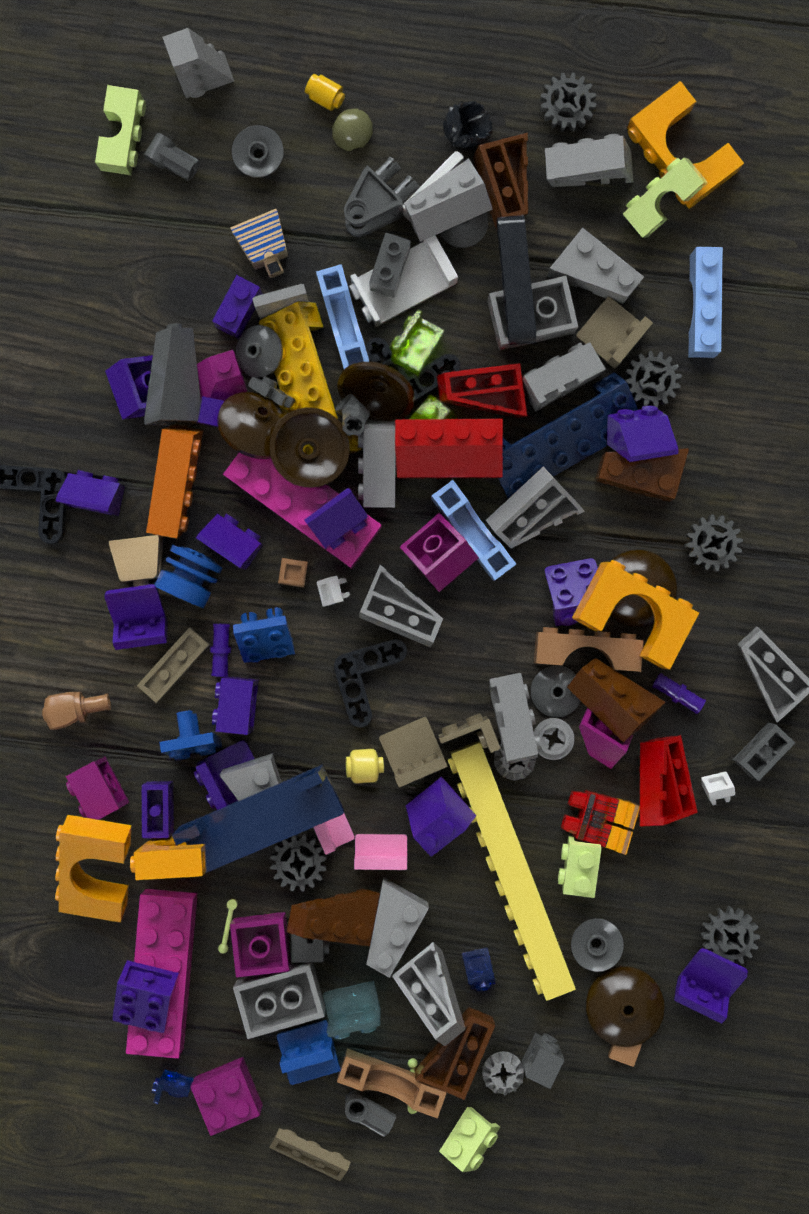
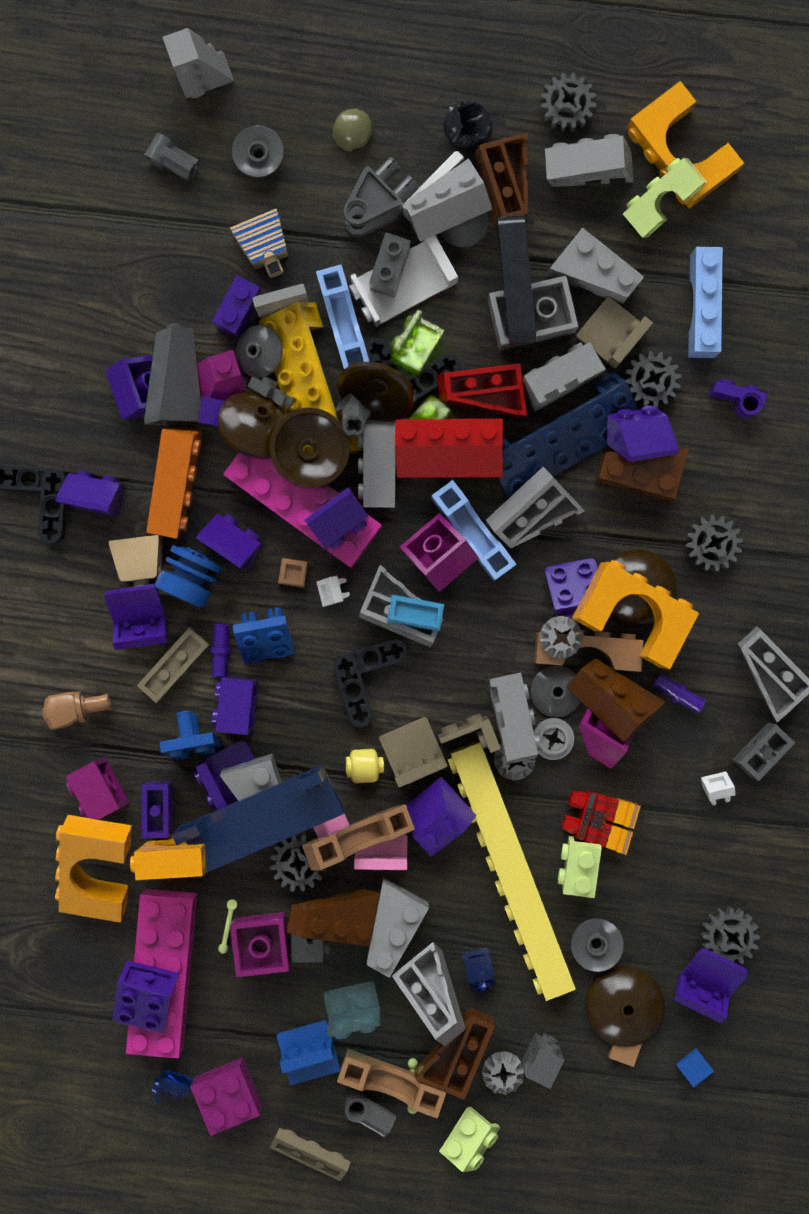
(118, 152): yellowish green arch -> none
(279, 999): light grey brick -> none
(325, 92): yellow brick -> none
(358, 836): none -> medium nougat arch
(415, 613): none -> dark azure tile
(548, 637): none -> light grey gear
(664, 782): red wedge -> none
(694, 1067): none -> blue tile
(727, 391): none -> dark purple plate

